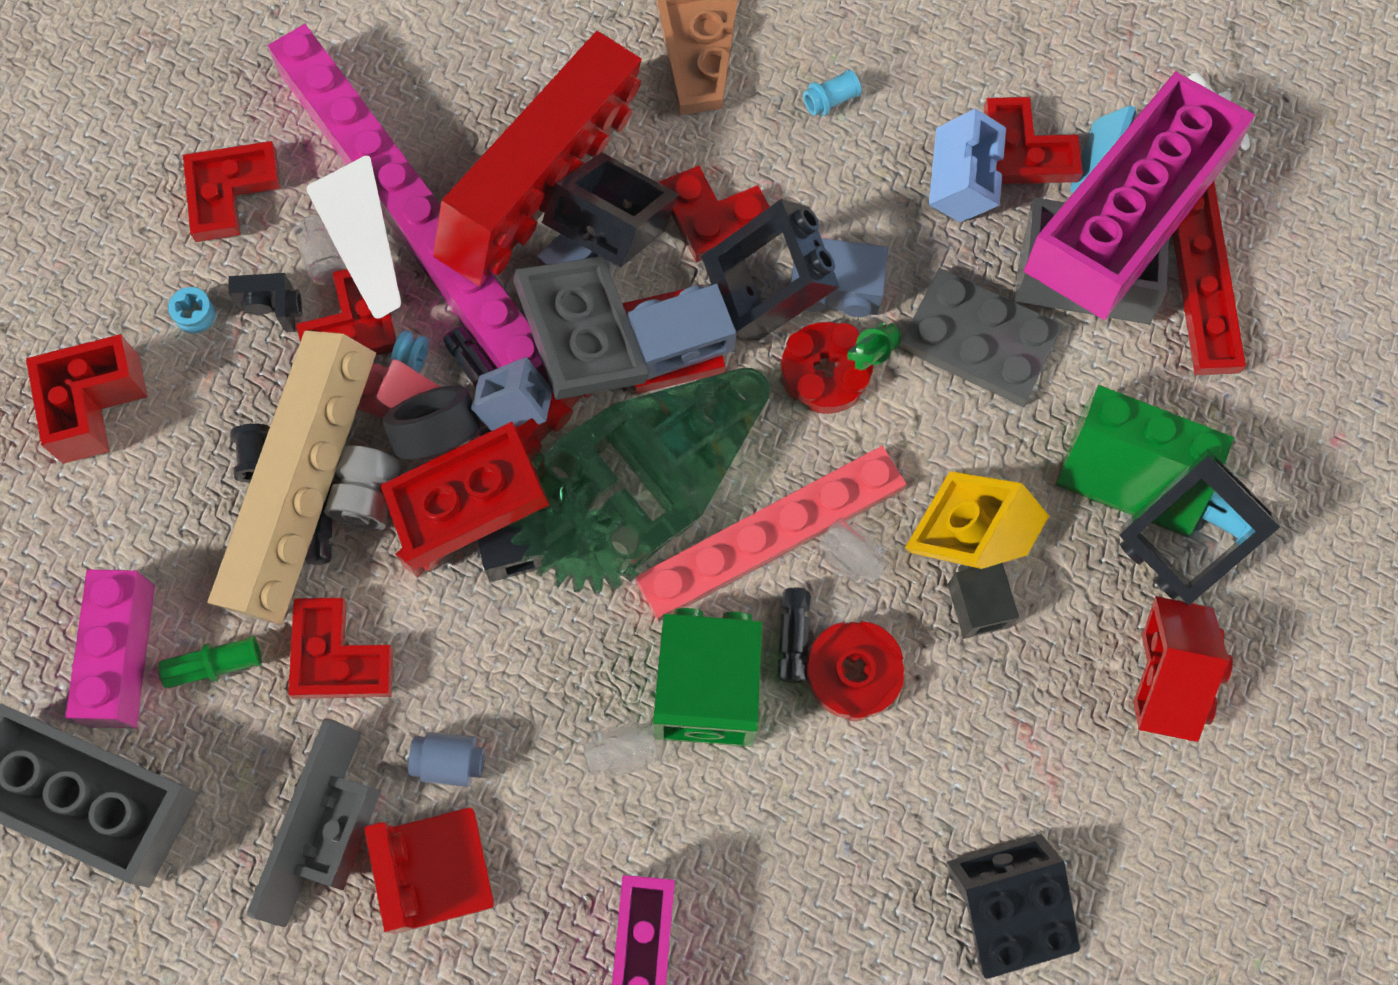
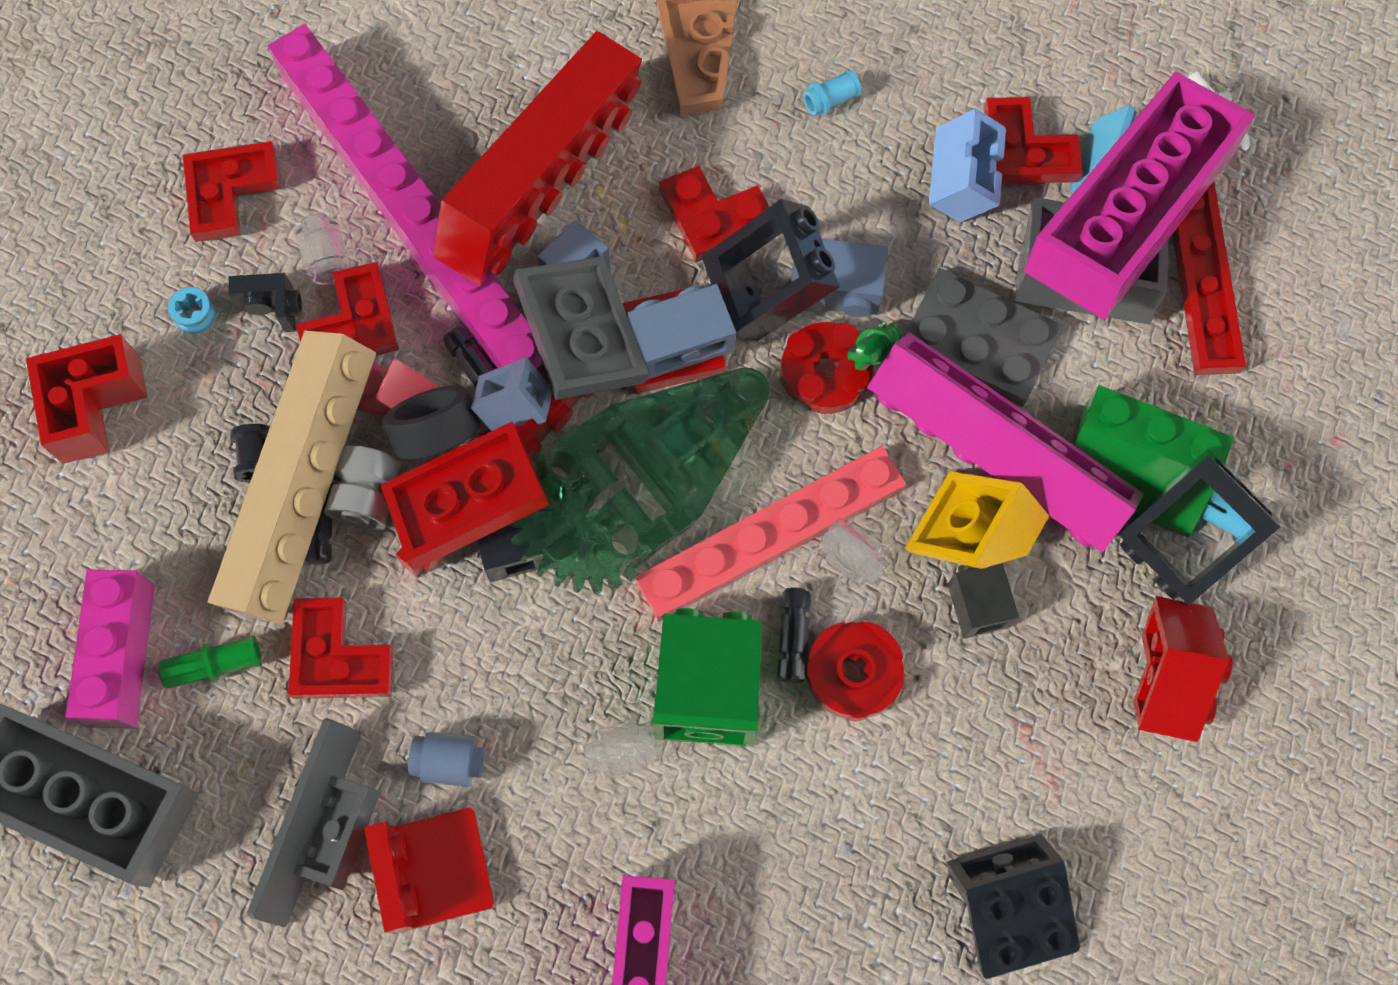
(355, 221): white sticker -> none
(411, 350): medium azure bush -> none
(596, 198): black window -> none
(1004, 441): none -> dark pink brick

